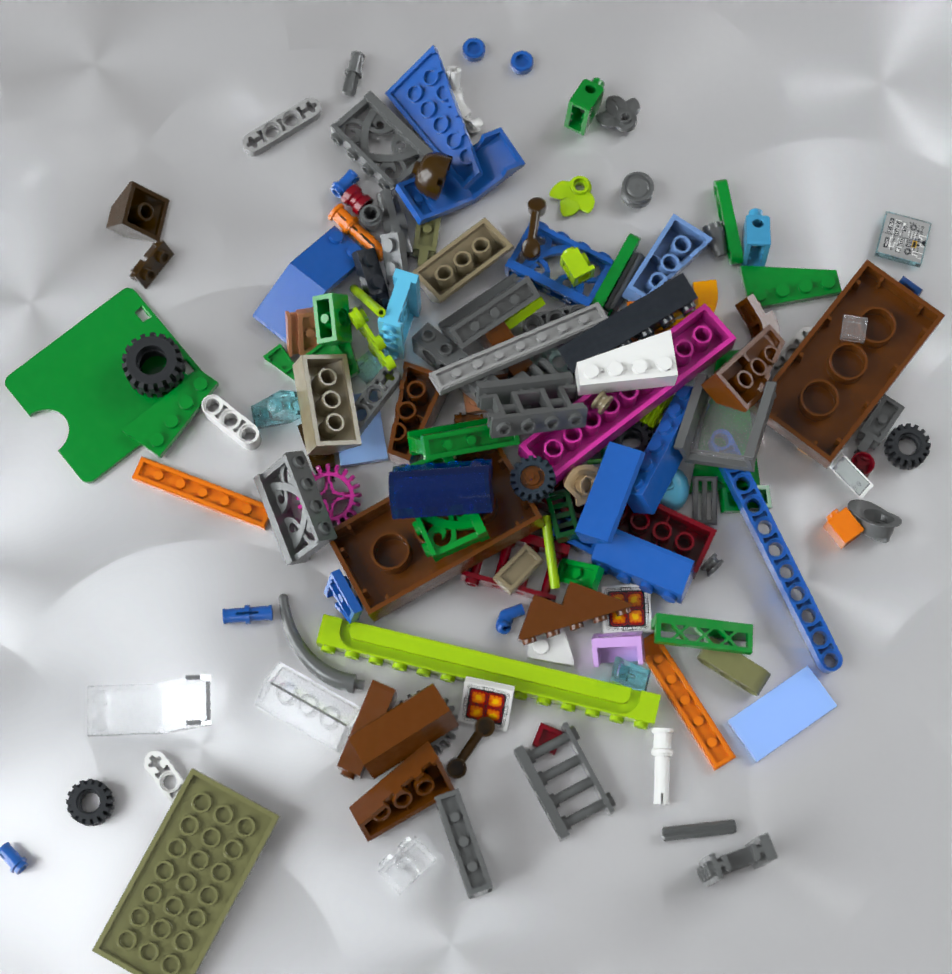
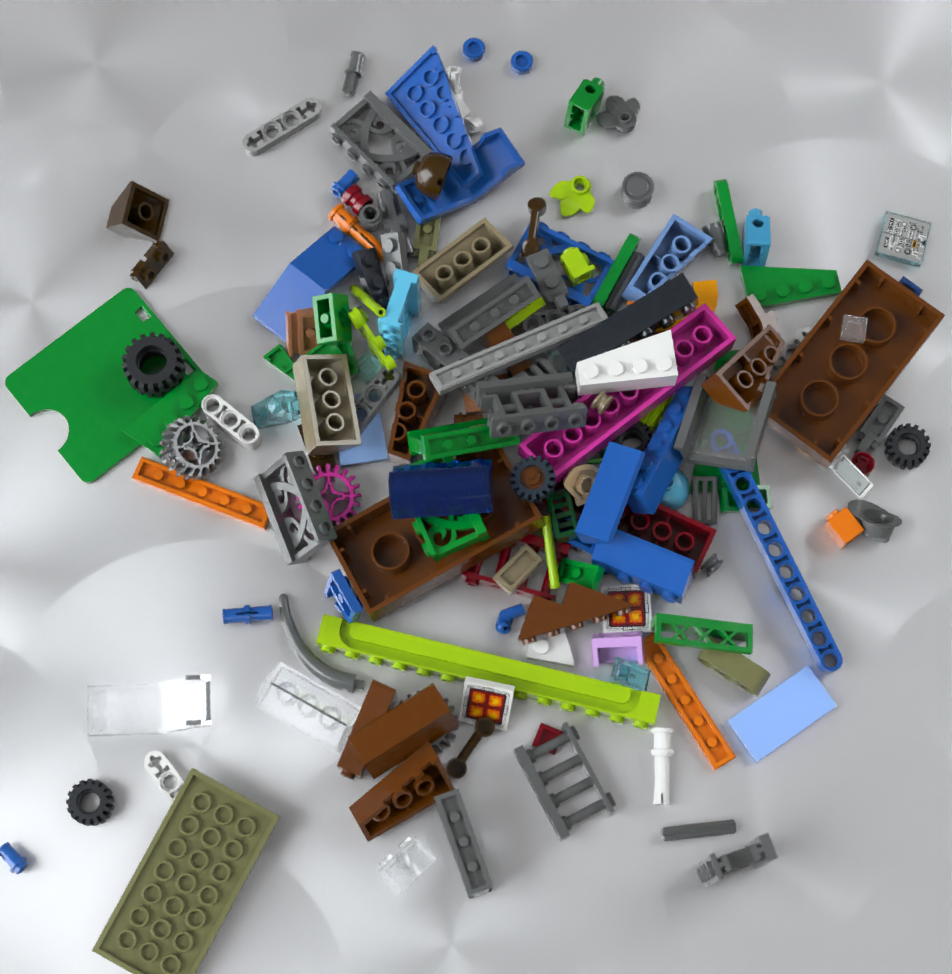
(187, 459): none -> dark grey gear
(548, 278): none -> dark grey hinge

